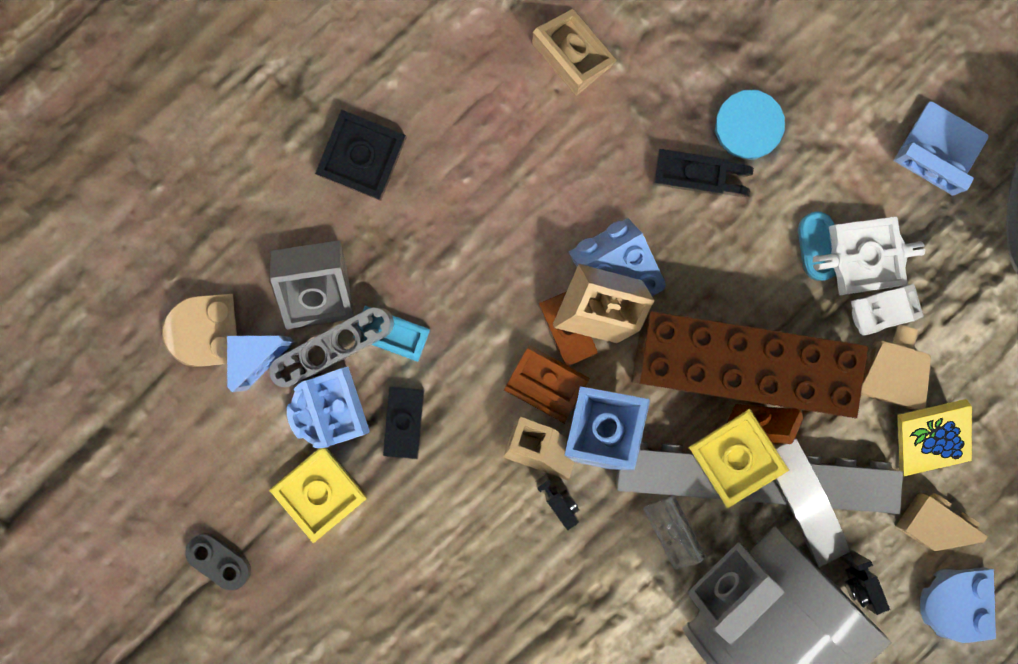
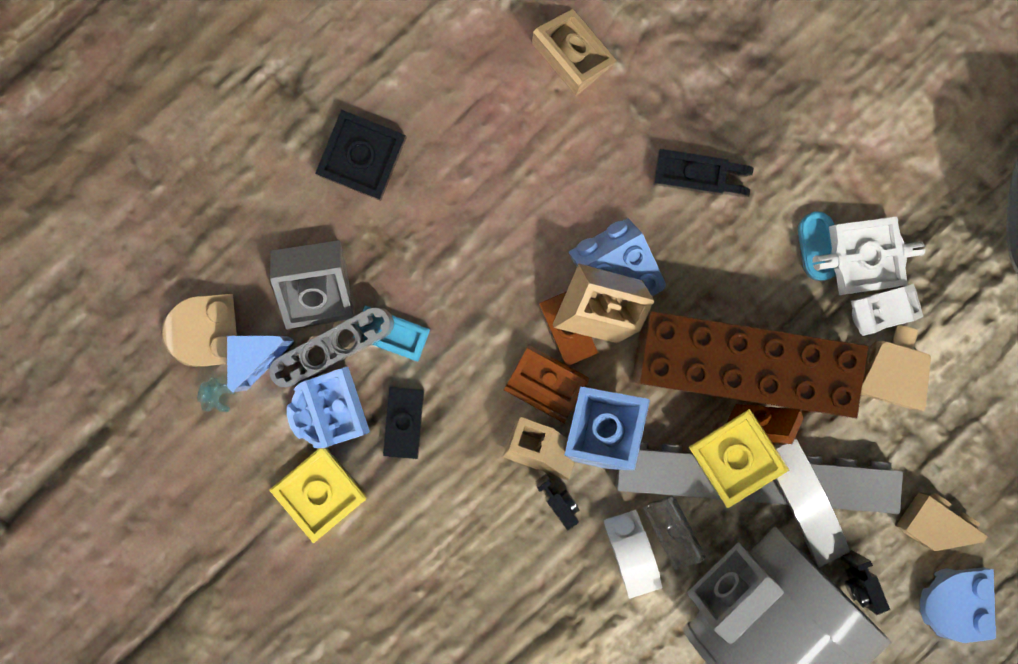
(210, 393): none -> clear light blue plate
(218, 559): dark grey plate -> none
(633, 554): none -> white brick
(749, 124): medium azure tile -> none
(935, 437): light yellow tile -> none
(942, 149): light blue bracket -> none

